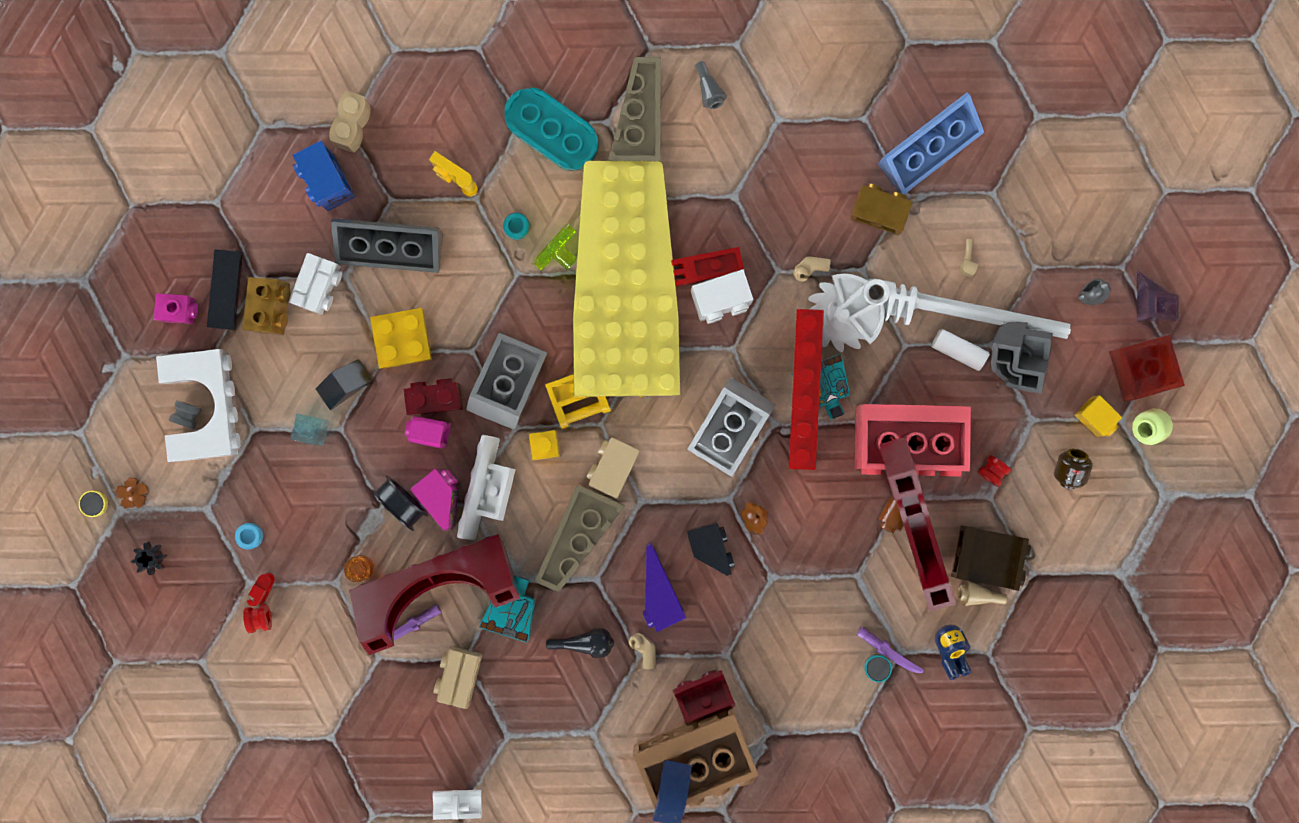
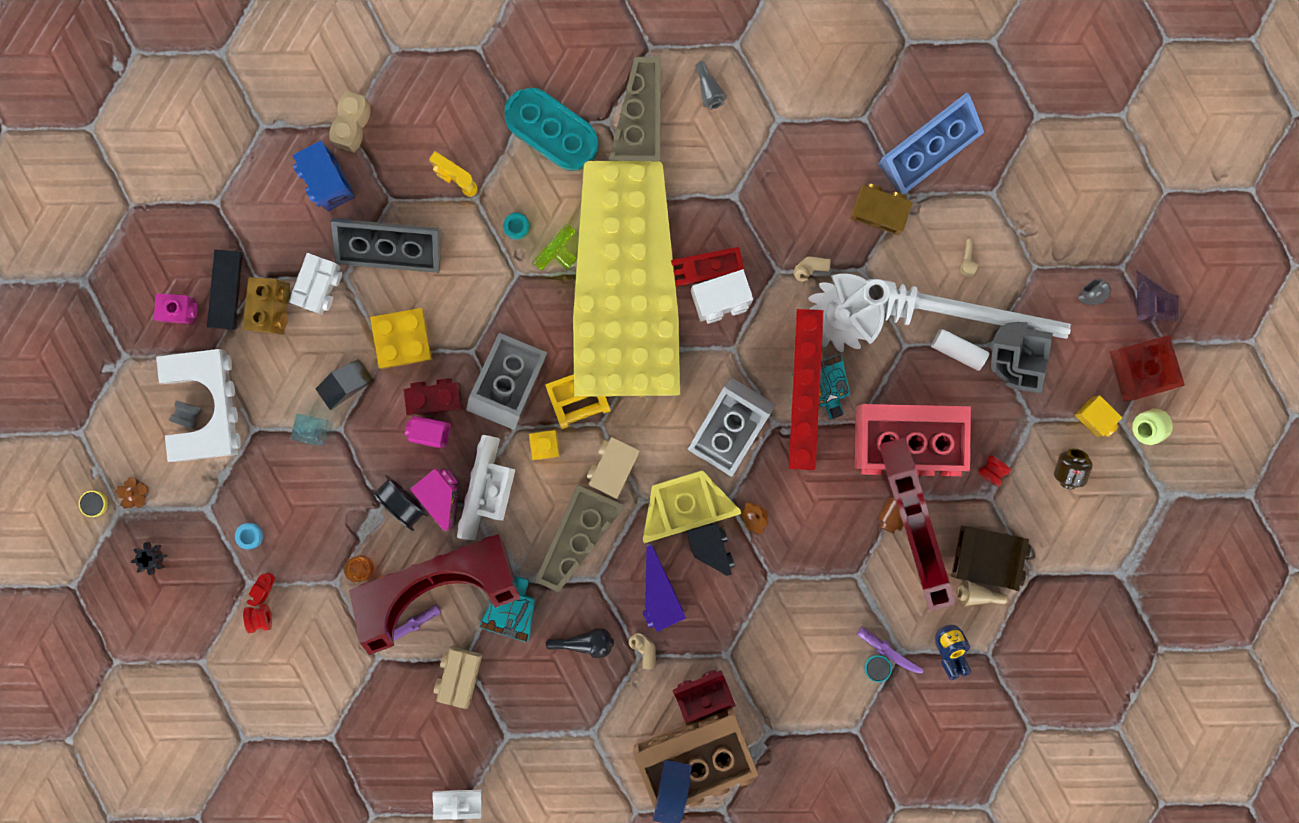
(685, 505): none -> light yellow wing

